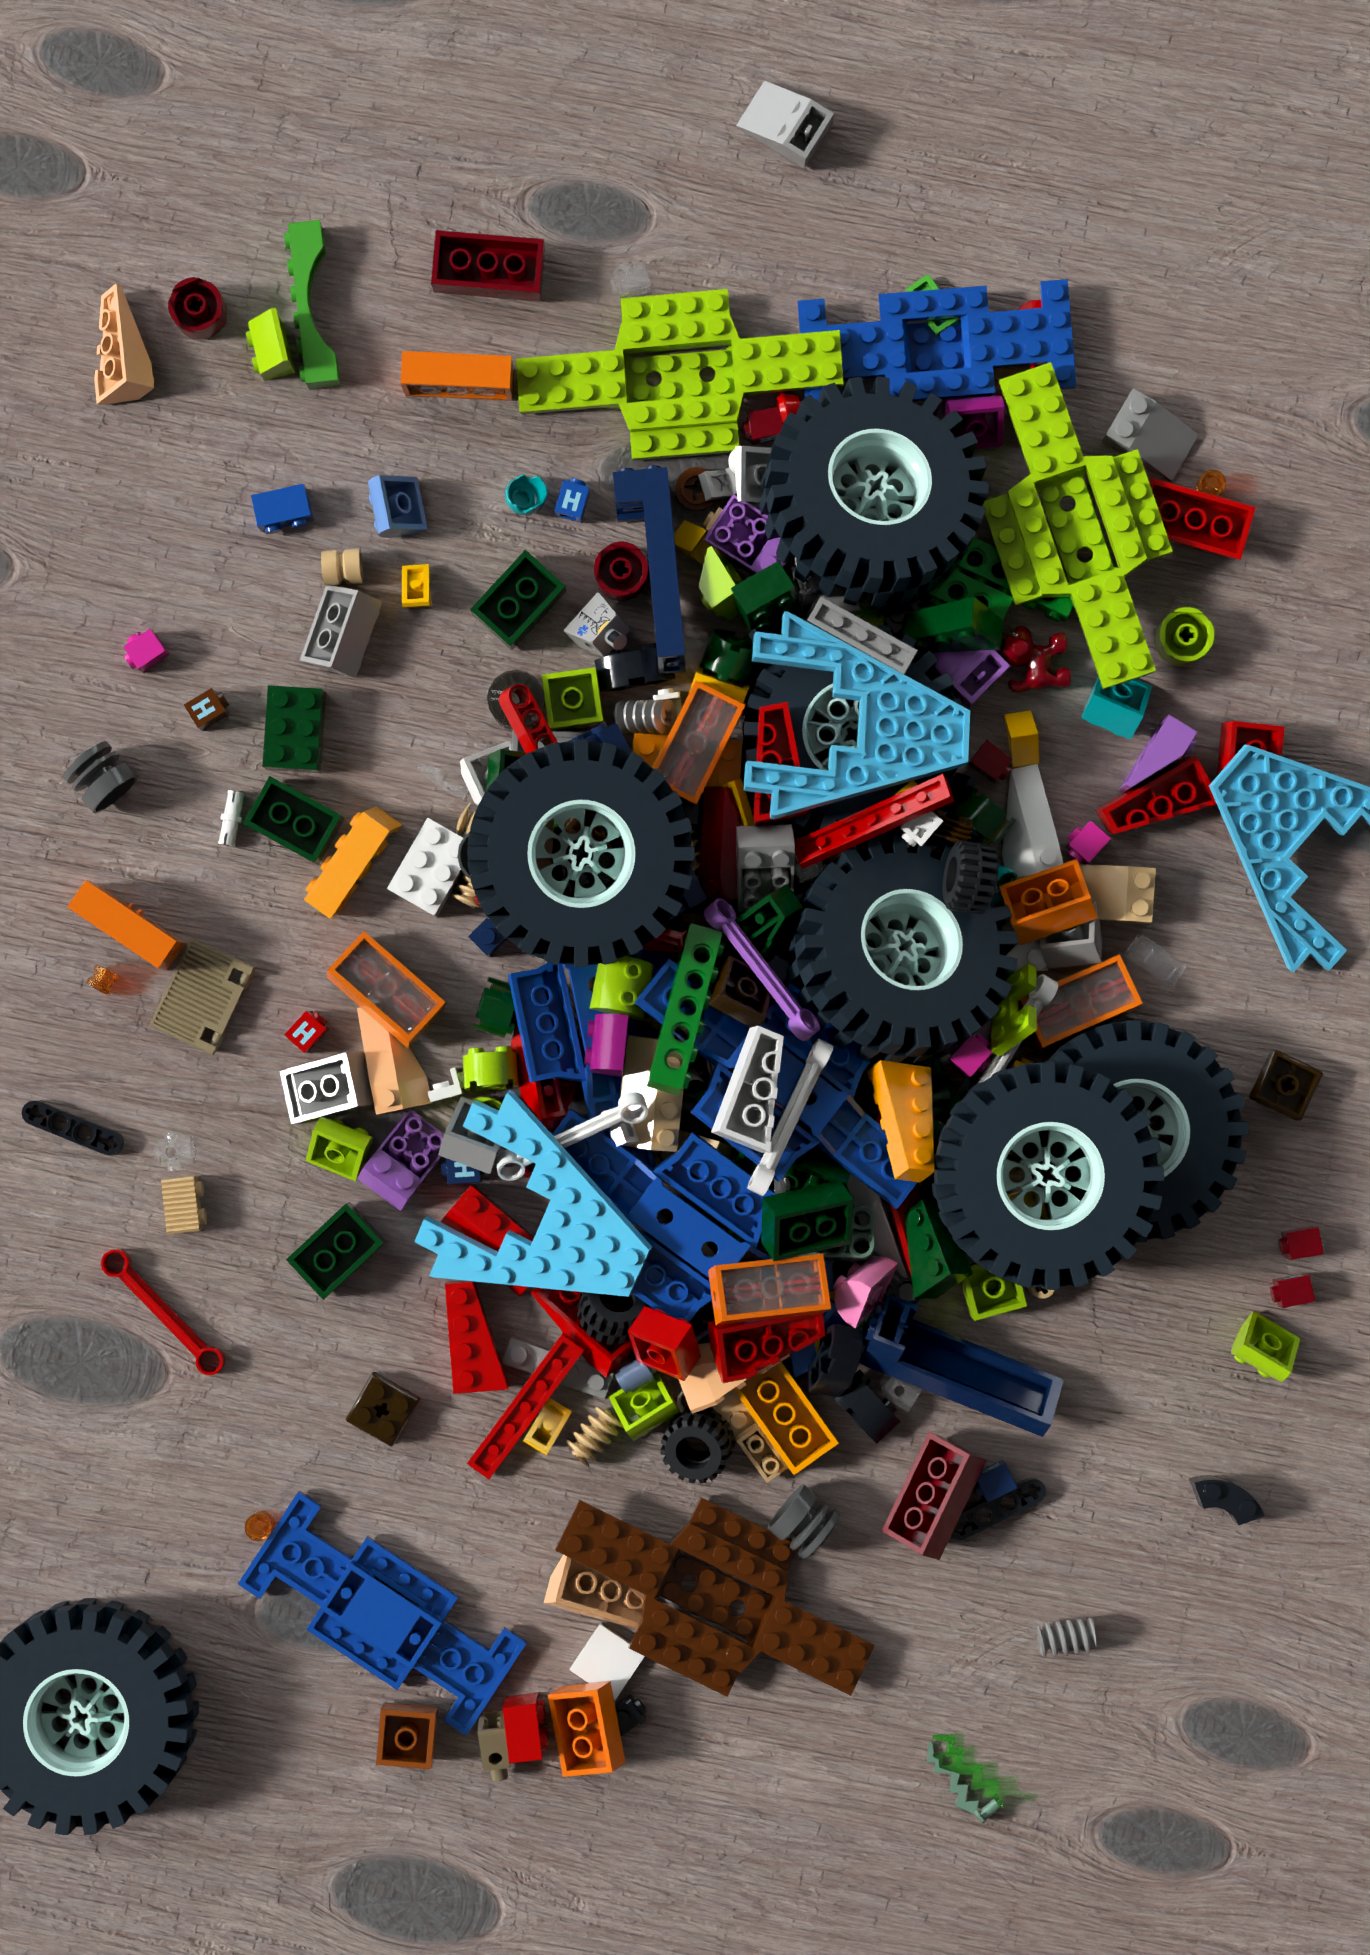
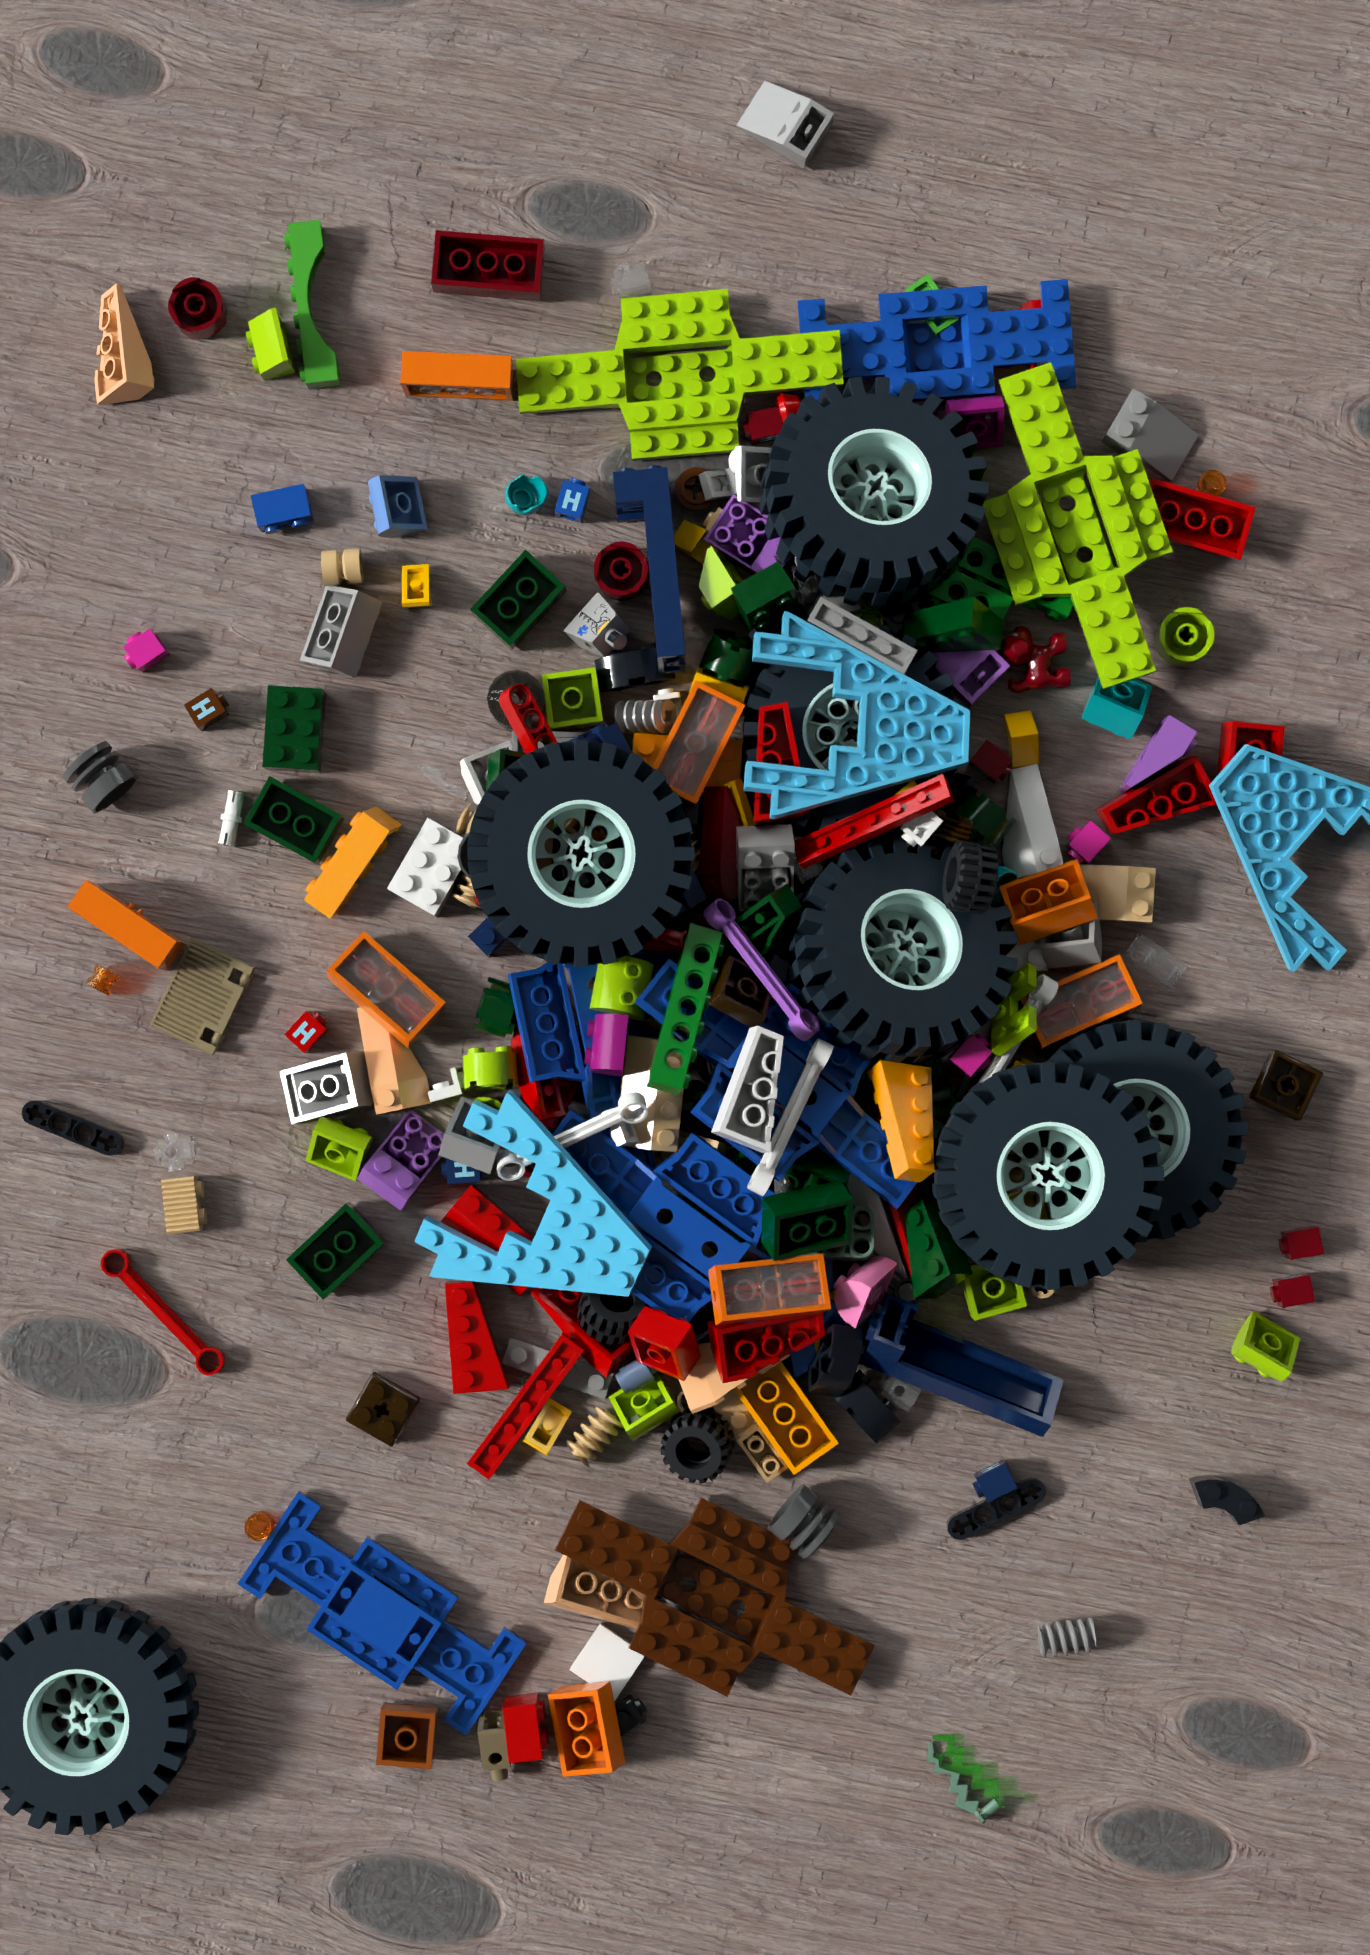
(933, 1496): dark red brick -> none

